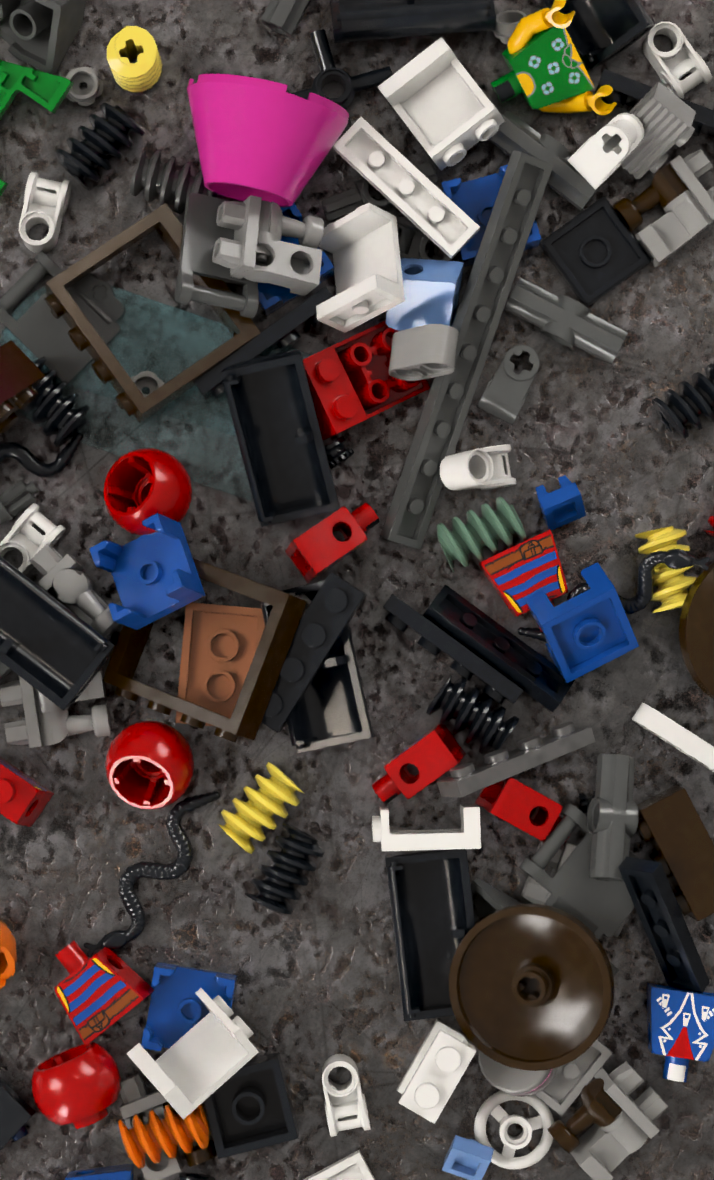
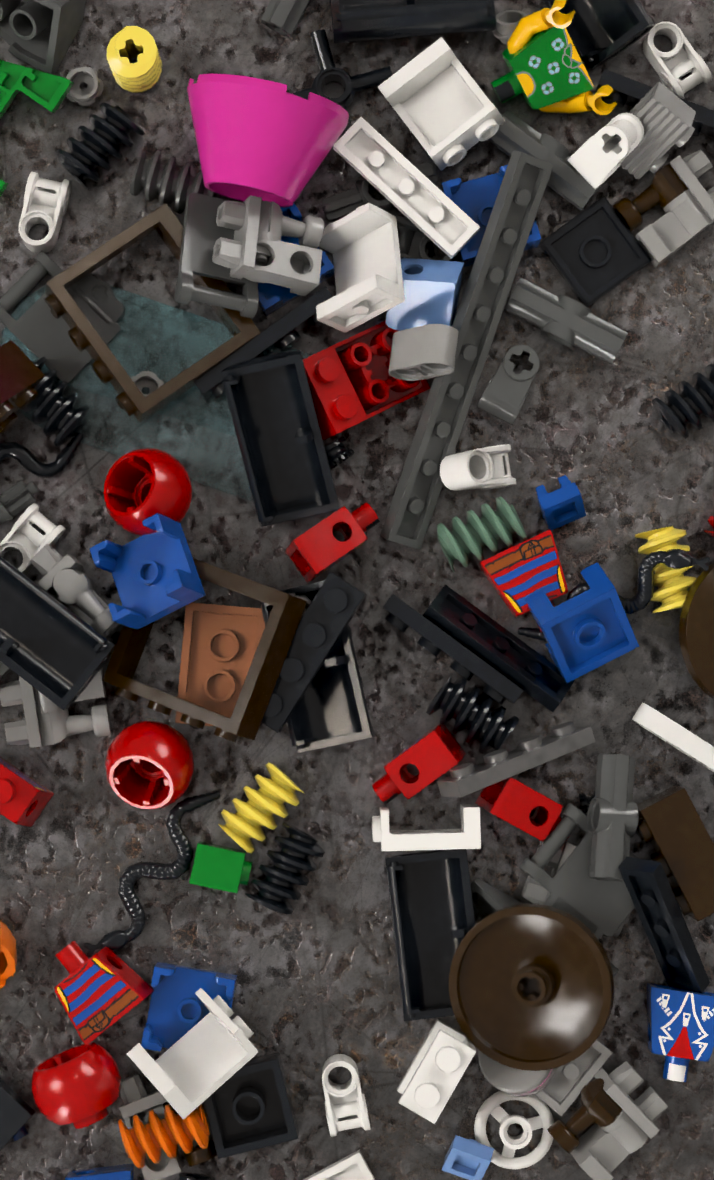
(220, 867): none -> green brick

